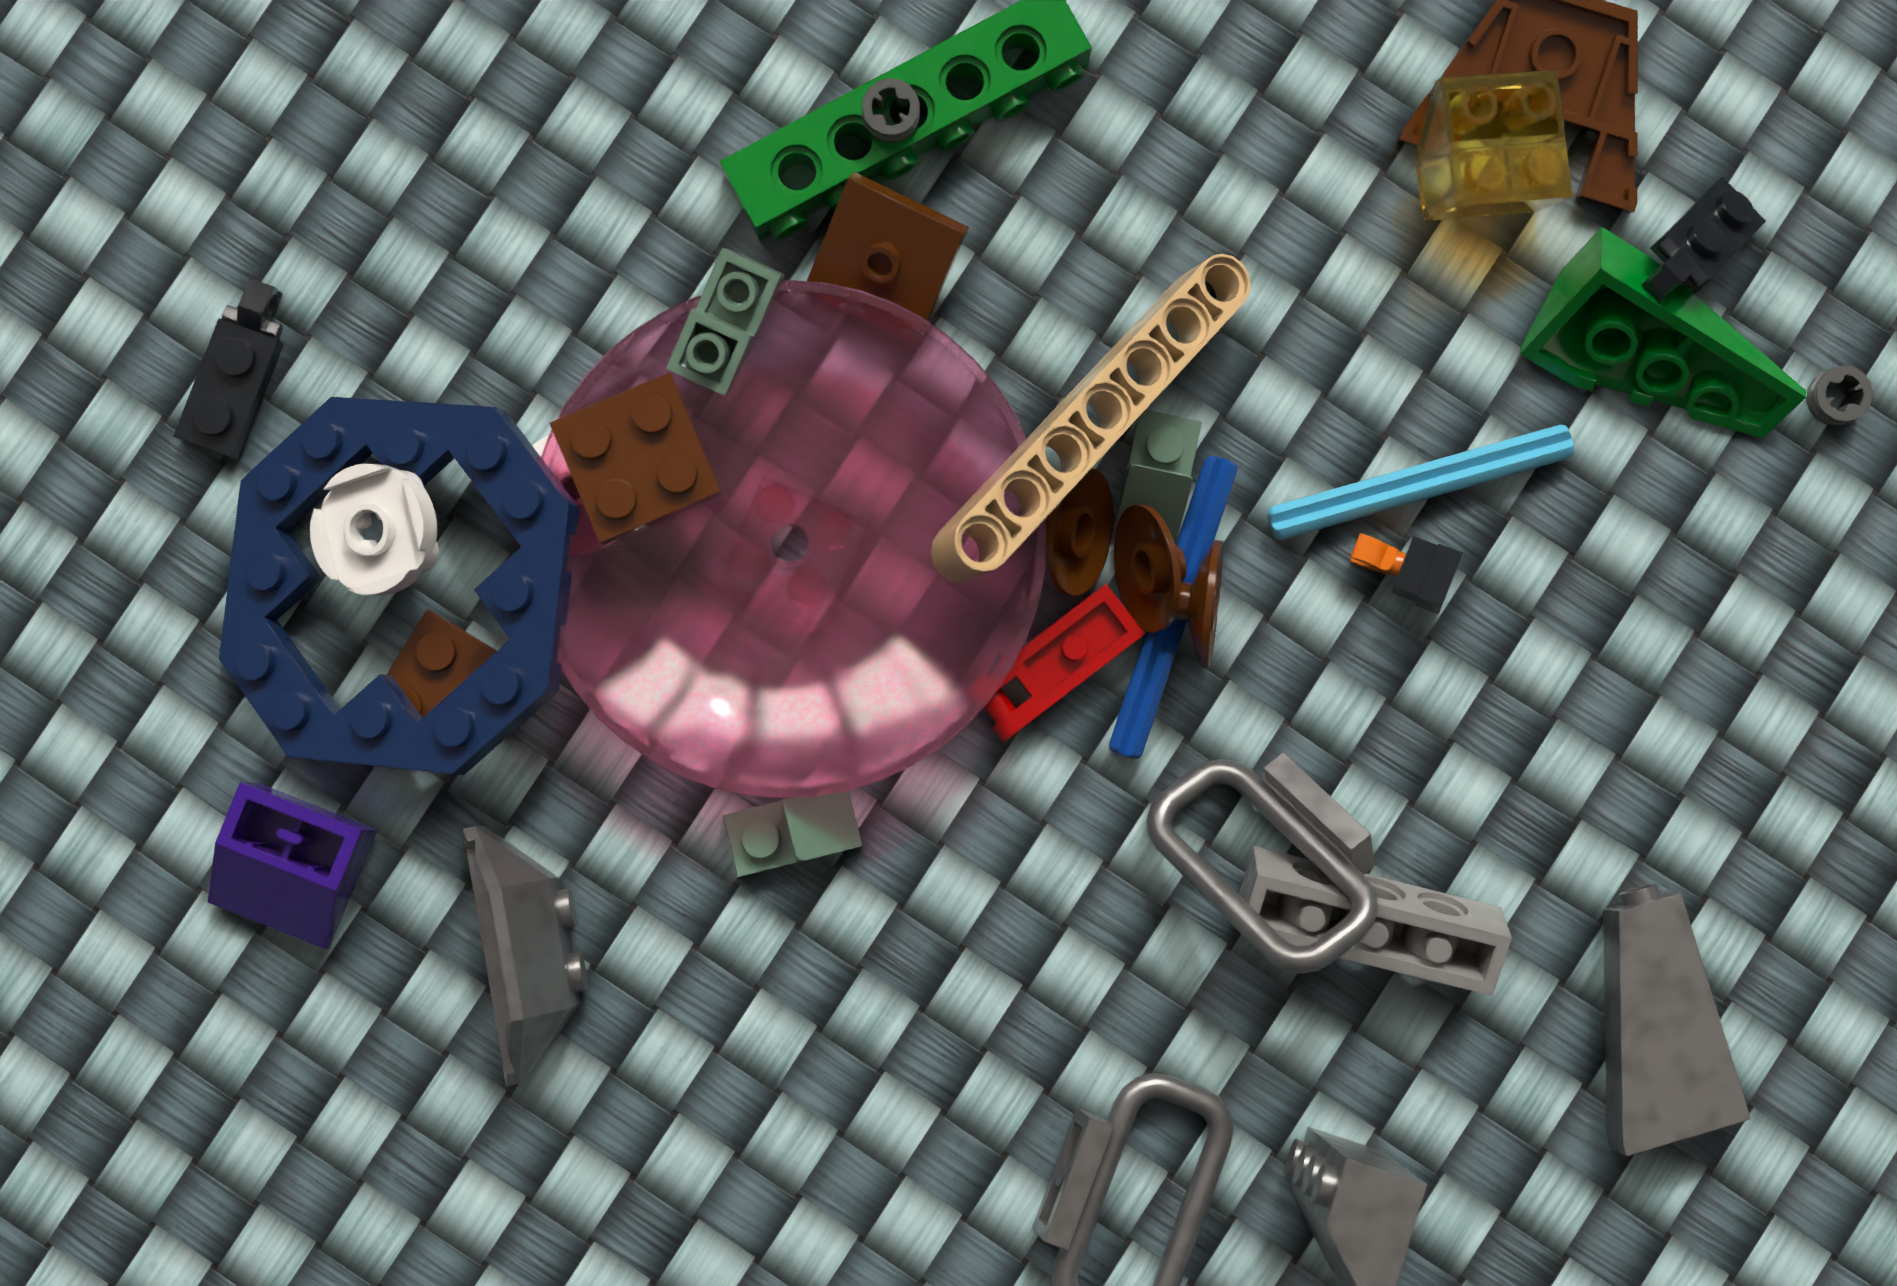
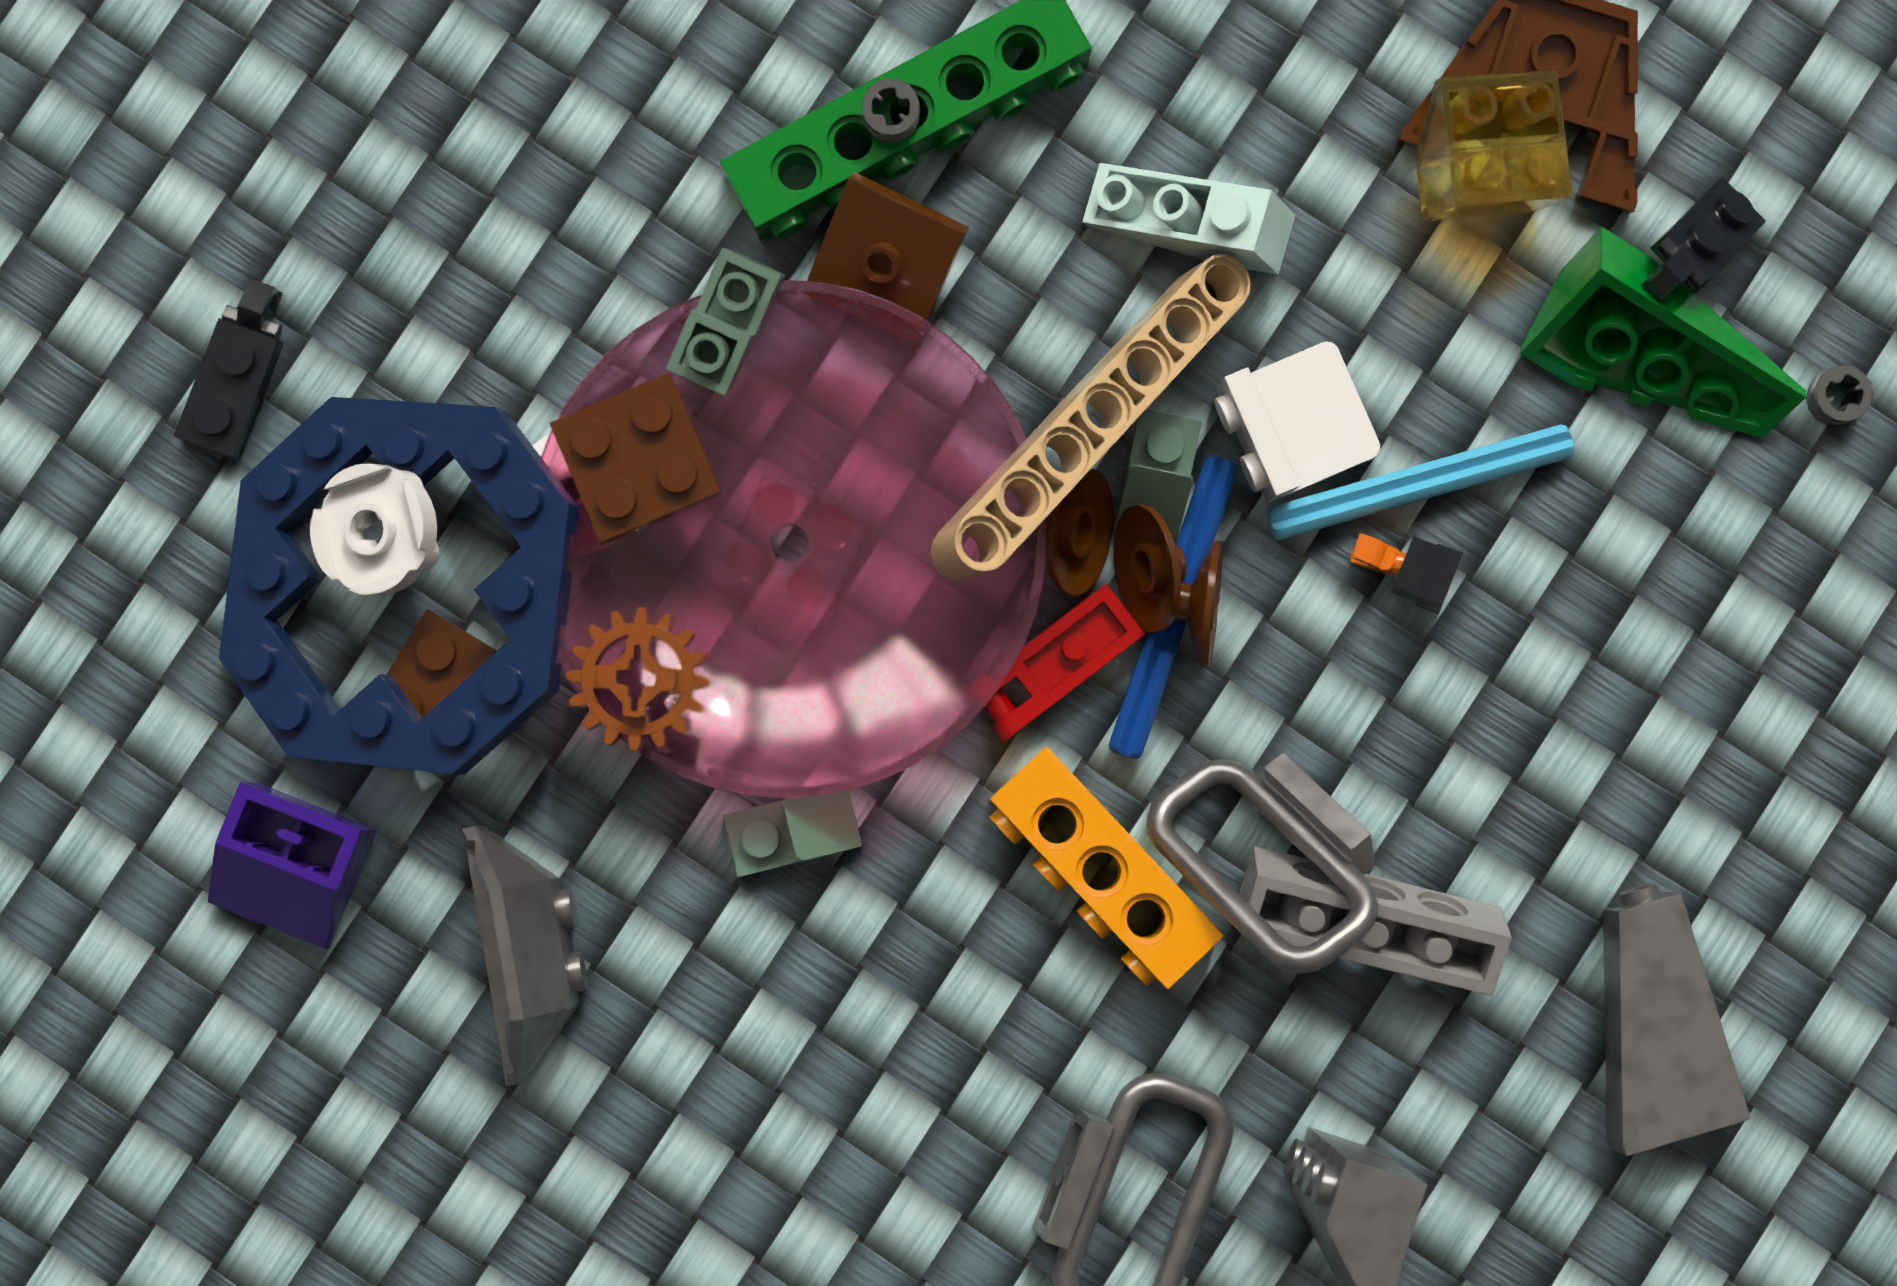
(639, 647): none -> dark orange gear
(1184, 929): none -> light orange brick
(1191, 215): none -> light aqua slope
(1296, 421): none -> white bracket

